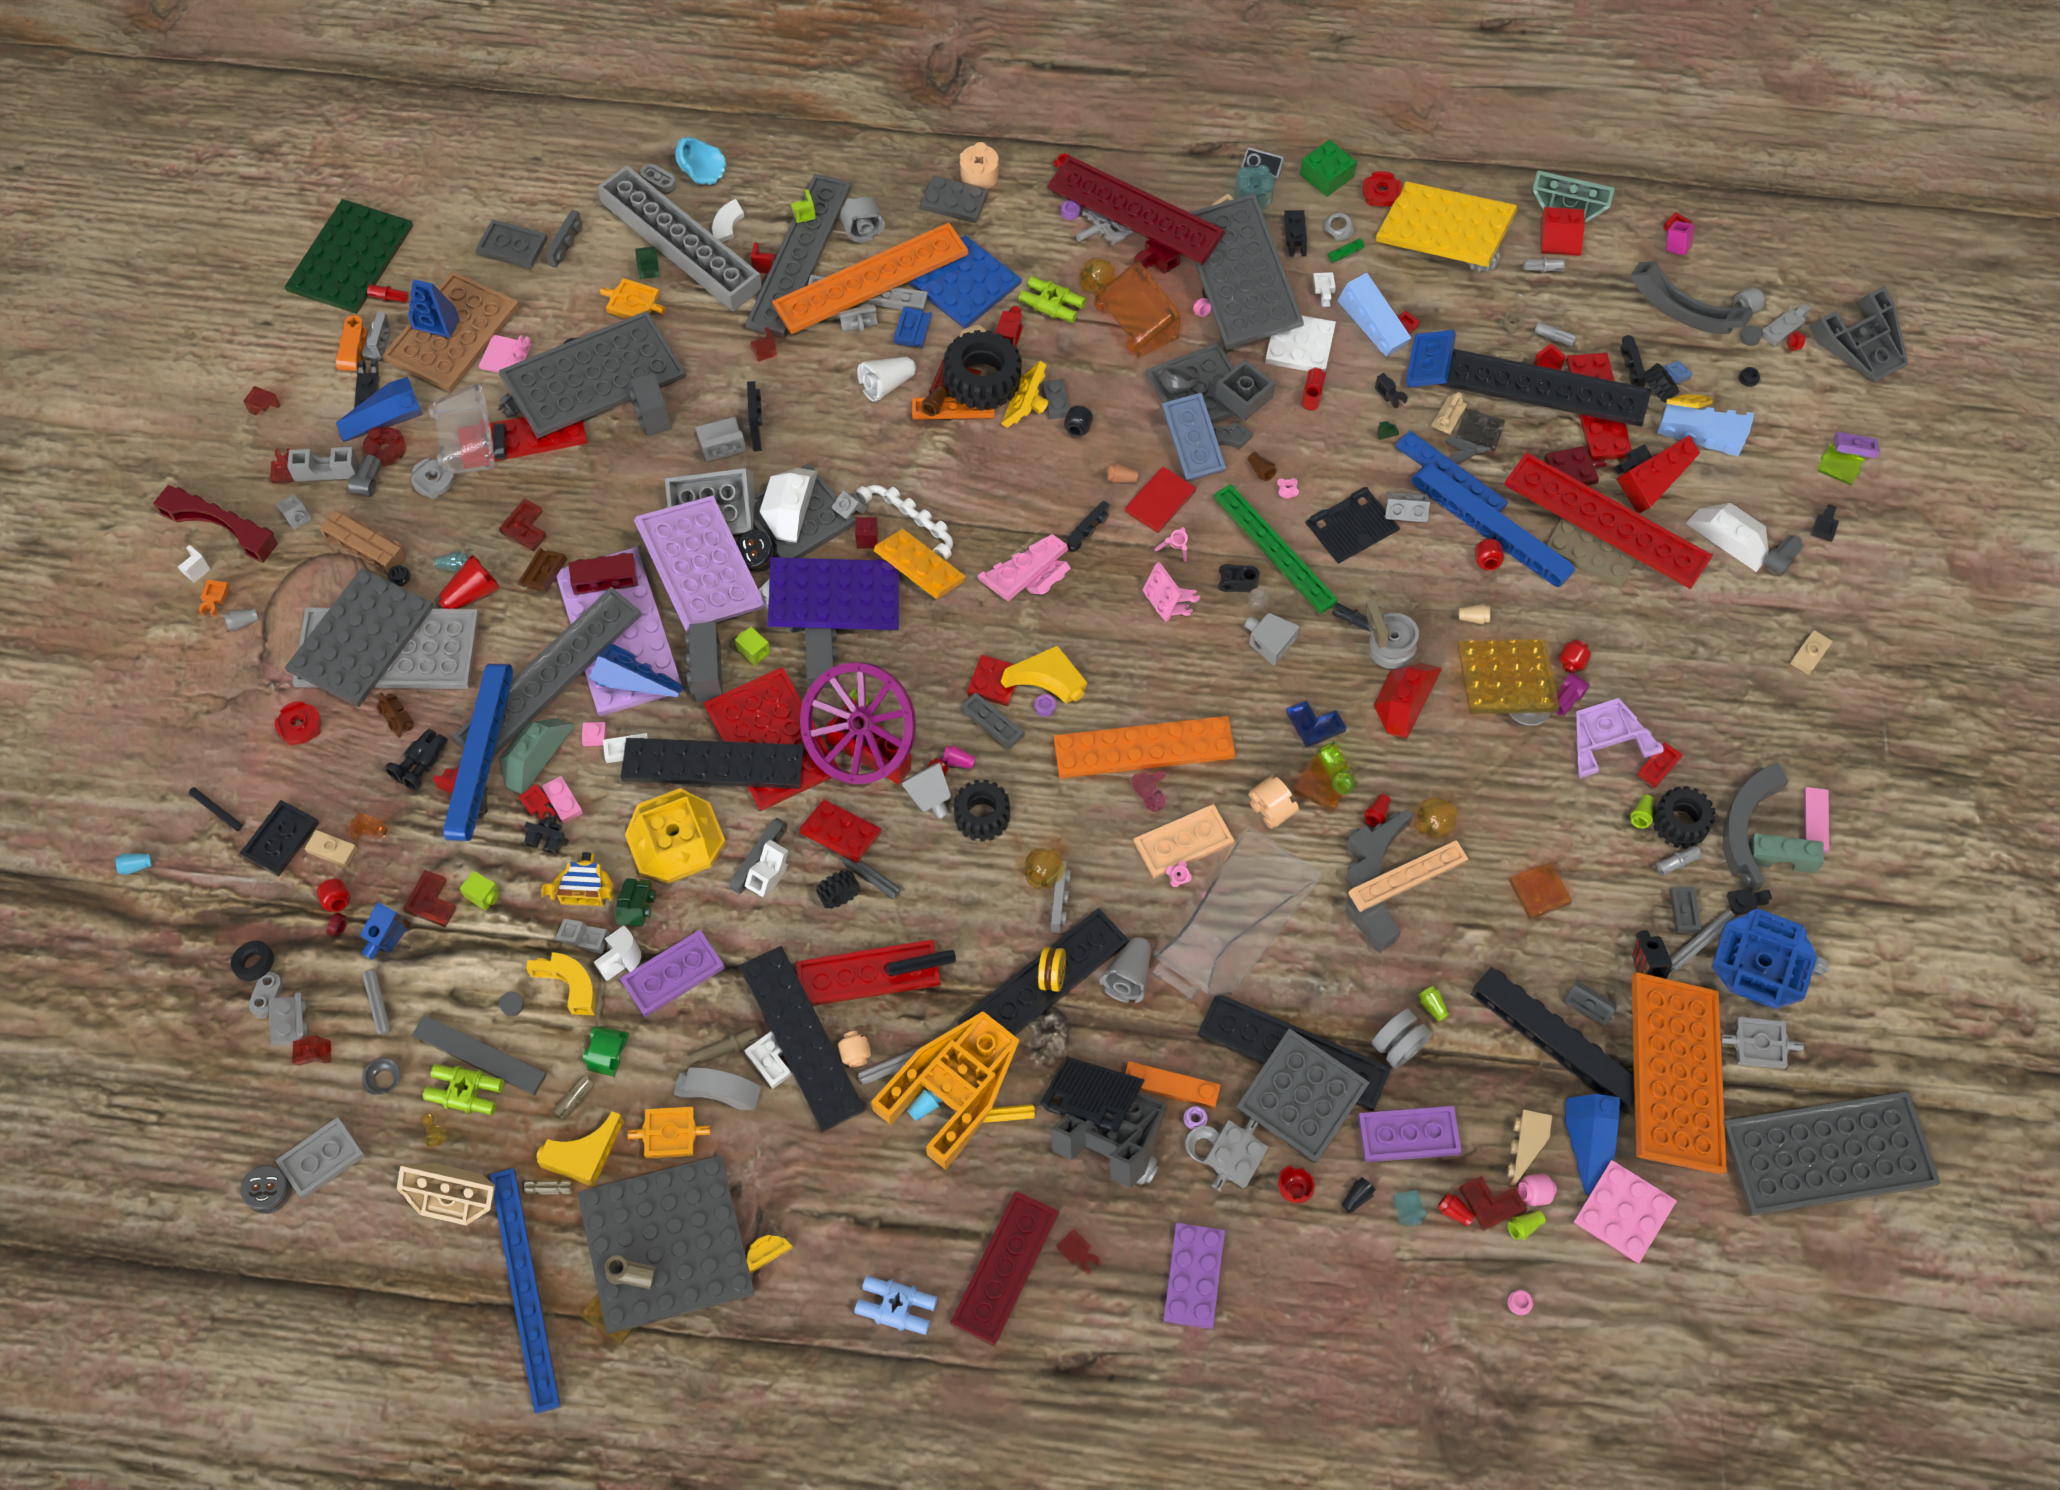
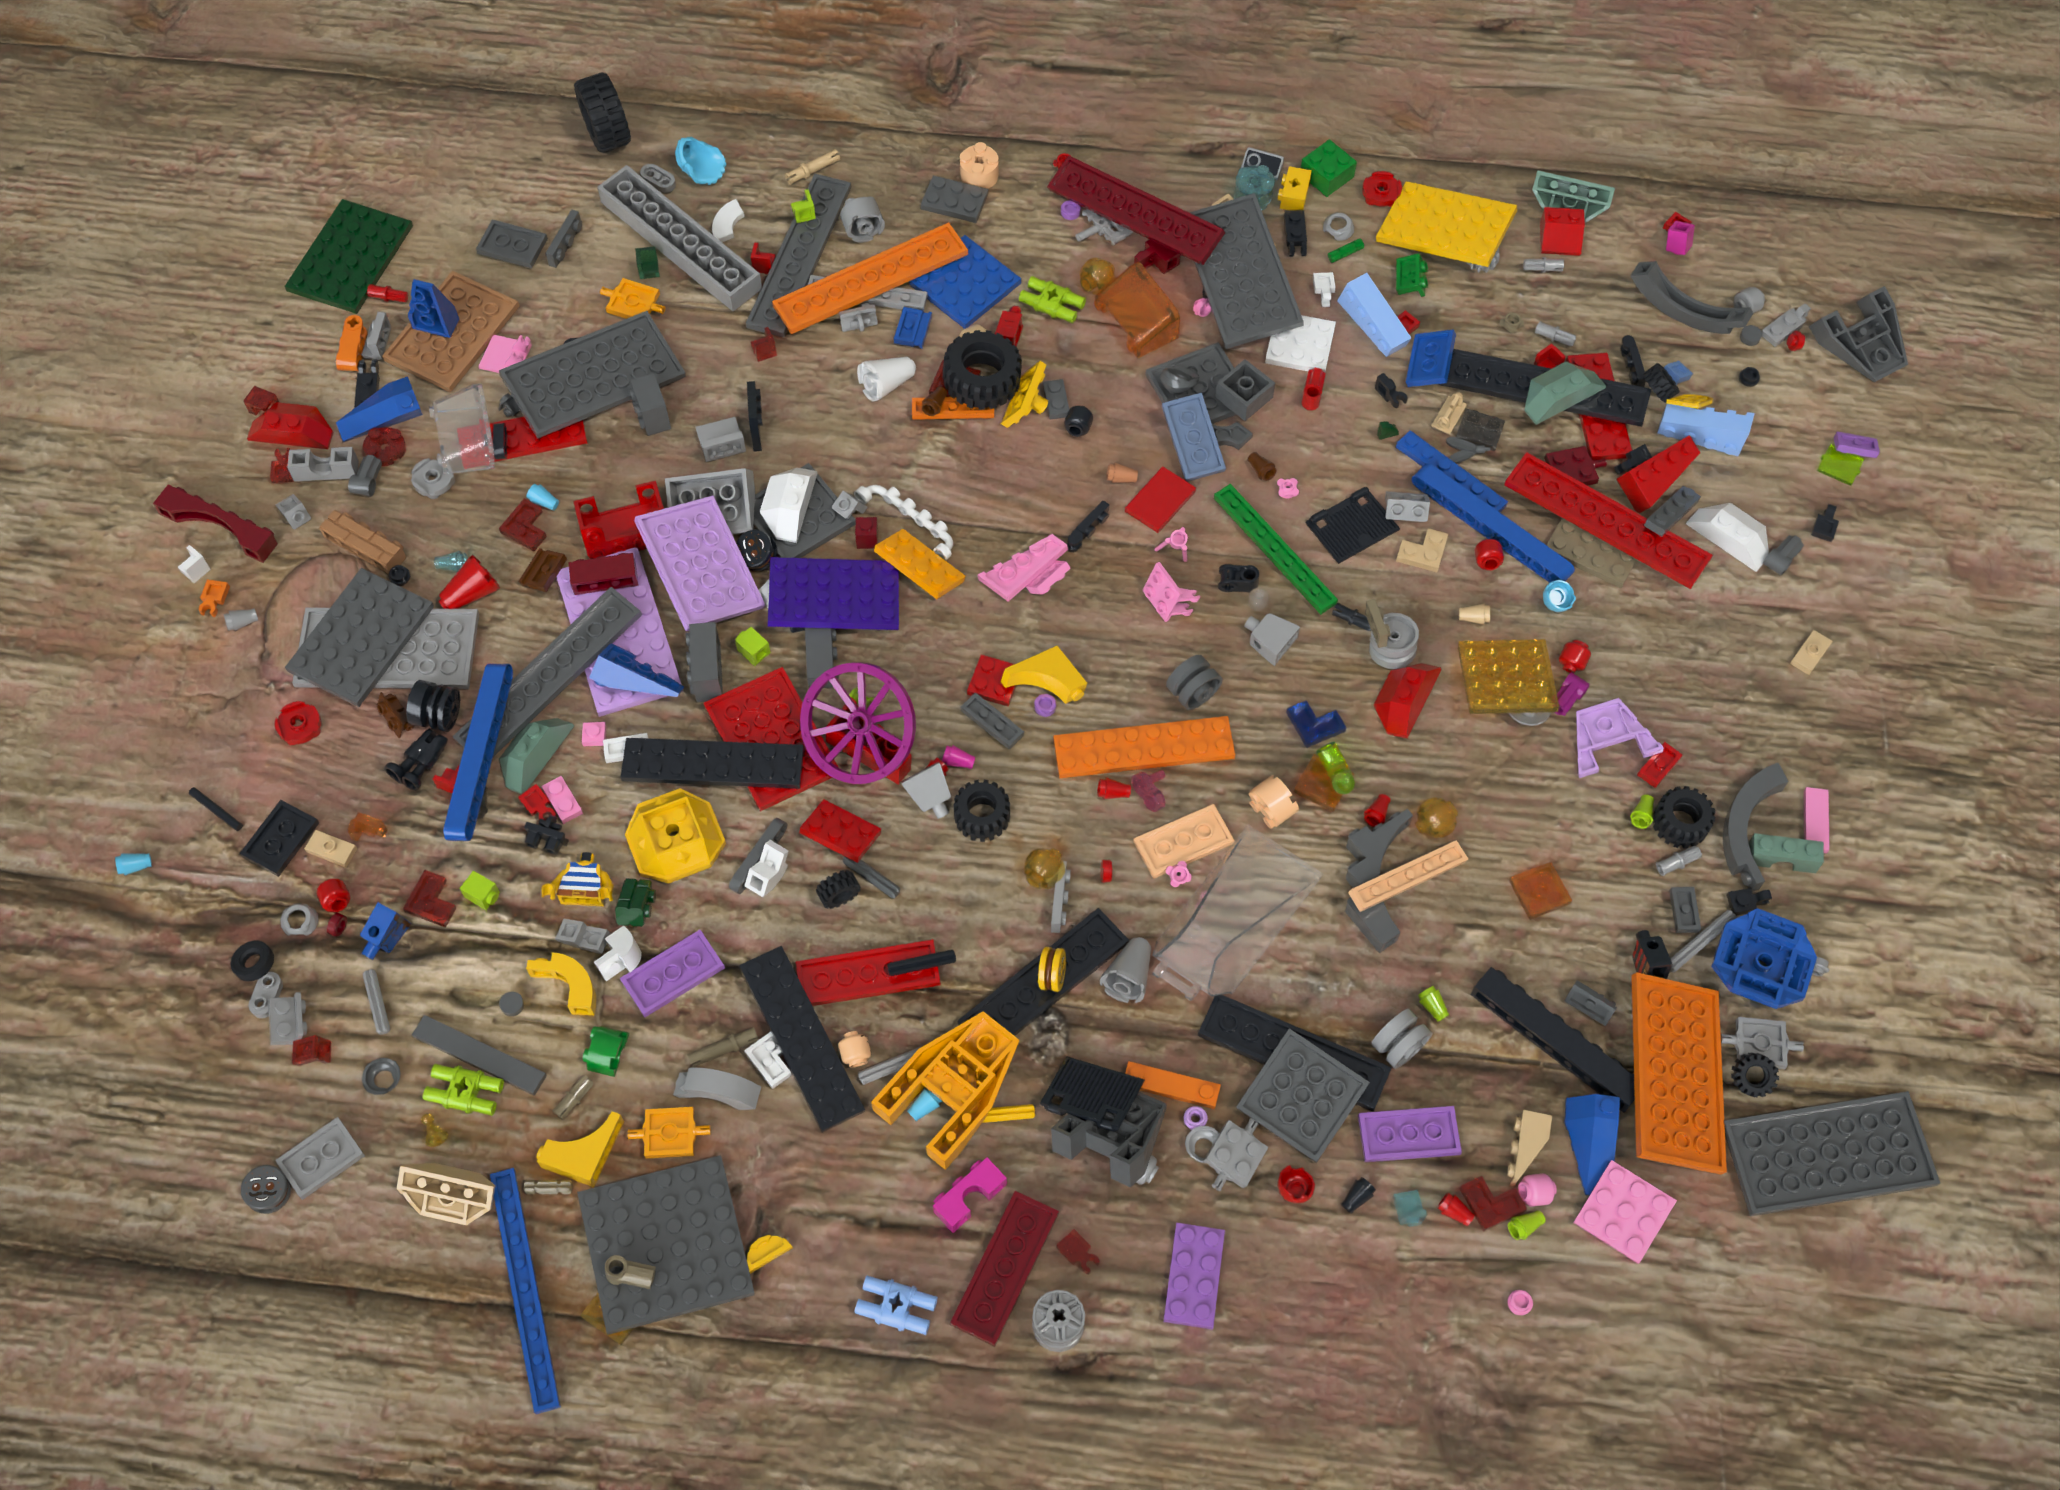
(292, 426): none -> red wedge
(307, 927): none -> light grey piece
(433, 705): none -> black wheel
(540, 496): none -> medium azure cone
(602, 112): none -> black tyre
(615, 528): none -> red windscreen
(813, 166): none -> tan pin
(983, 1179): none -> dark pink arch
(1058, 1335): none -> light grey wheel
(1106, 870): none -> red tile
(1112, 789): none -> red cone
(1194, 682): none -> dark grey wheel
(1295, 188): none -> yellow brick
(1411, 274): none -> green bracket
(1424, 556): none -> tan plate
(1558, 596): none -> medium azure hair
(1559, 390): none -> sand green wedge
(1672, 511): none -> dark grey plate
(1768, 1080): none -> black tyre

